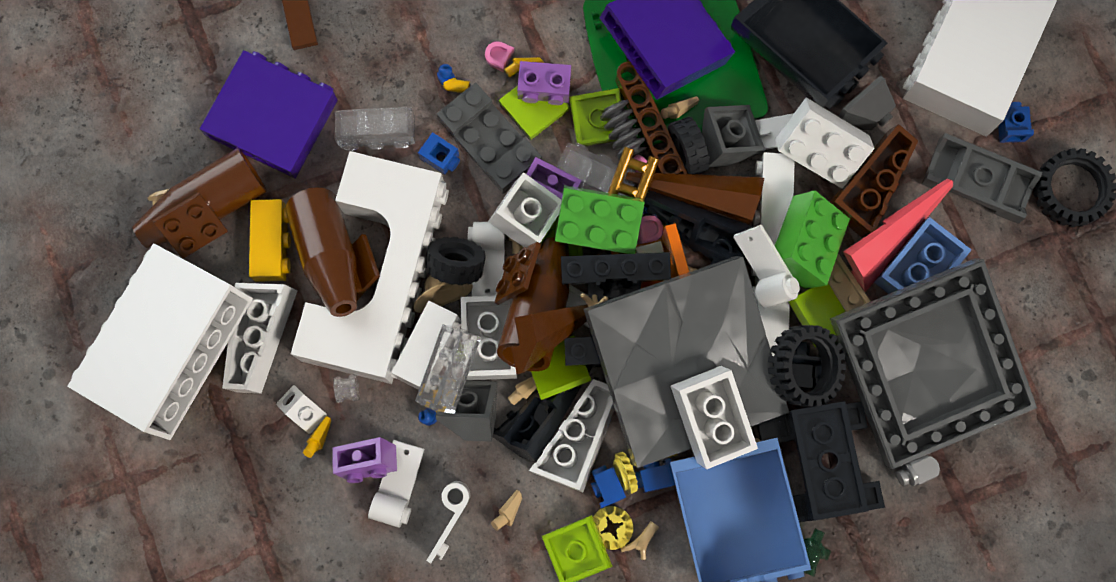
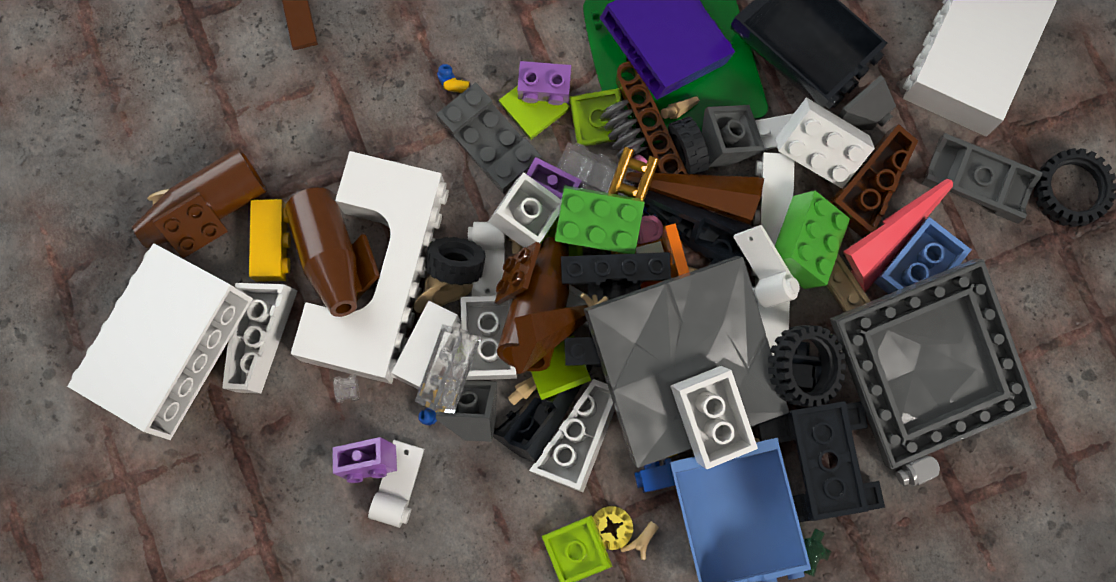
(269, 113): dark purple brick -> none
(301, 410): white bracket -> none
(317, 438): yellow bar -> none
(375, 128): clear brick -> none
(435, 147): blue brick -> none
(455, 497): white door -> none
(498, 55): bright pink tile -> none
(508, 511): tan bar -> none
(514, 67): yellow bar -> none
(607, 486): blue brick -> none
(625, 473): light yellow gear -> none
(817, 307): lime tile -> none
(1015, 131): blue brick -> none

